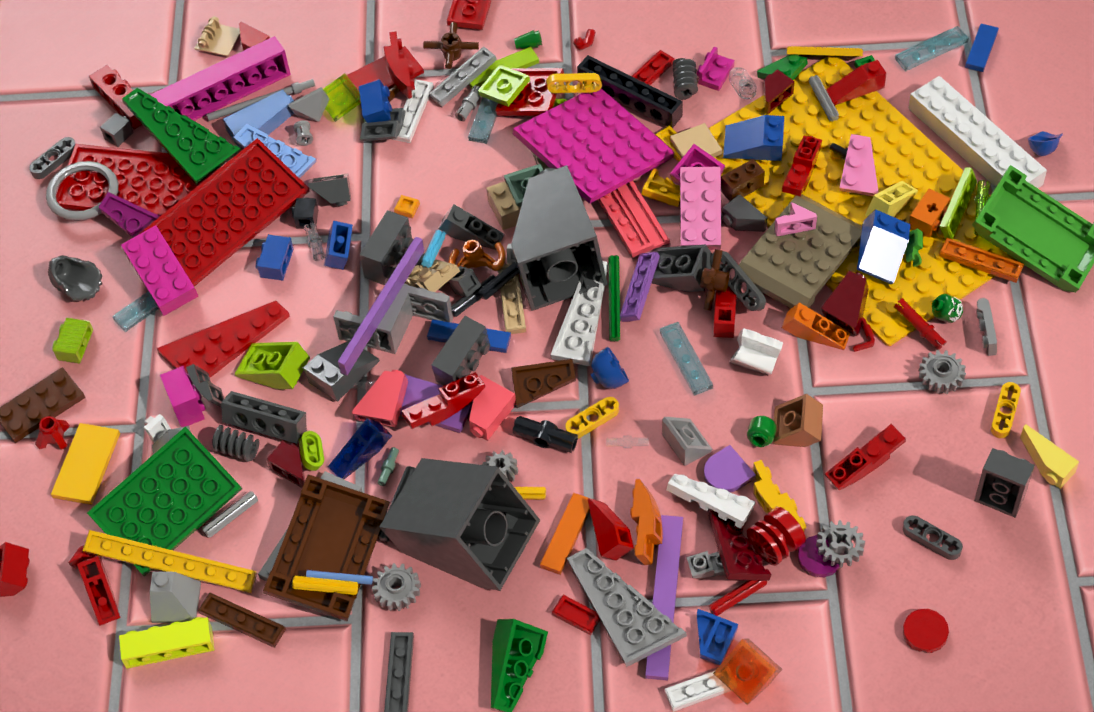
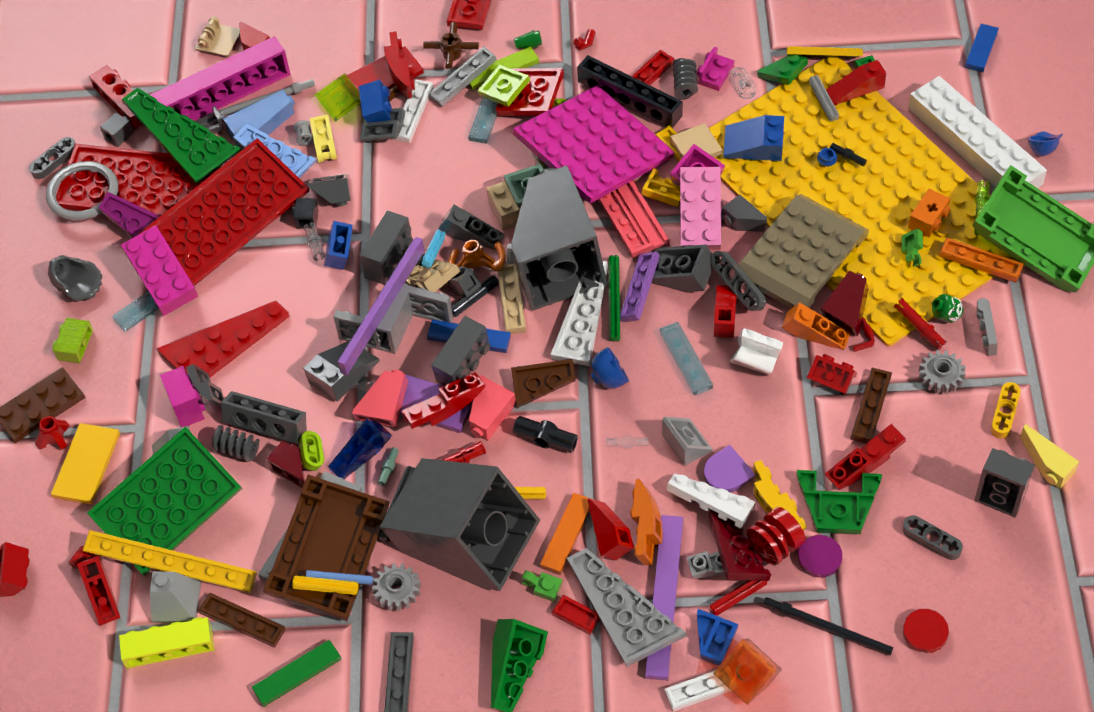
(156, 427): white tile -> none
(213, 122): none -> flat silver bracket
(230, 514): light grey axle -> none
(273, 364): lime slope -> none
(274, 257): blue brick -> none
(296, 673): none -> green tile
(311, 105): light grey slope -> none
(323, 138): none -> light yellow plate
(407, 206): light orange tile -> none
(467, 454): none -> red pin
(469, 104): light grey pin -> none
(499, 281): black axle -> none
(505, 463): light grey gear -> none
(545, 585): none -> bright green plate
(588, 87): yellow beam -> none
(596, 409): yellow beam -> none
(714, 280): reddish brown bar -> none
(742, 180): reddish brown brick -> none
(761, 431): green head -> none
(776, 90): dark red slope -> none
(787, 610): none -> black bar
(798, 221): bright pink slope -> none
(798, 422): nougat slope -> none
(802, 166): red slope -> none
(827, 157): none -> blue plate
(831, 374): none -> red bracket
(838, 510): none -> green wing
(841, 547): light grey gear -> none
(859, 167): bright pink wing -> none
(871, 405): none -> reddish brown tile
(882, 246): slope -> none
(892, 199): light yellow slope -> none
(931, 48): clear light blue tile -> none
(958, 203): lime tile -> none

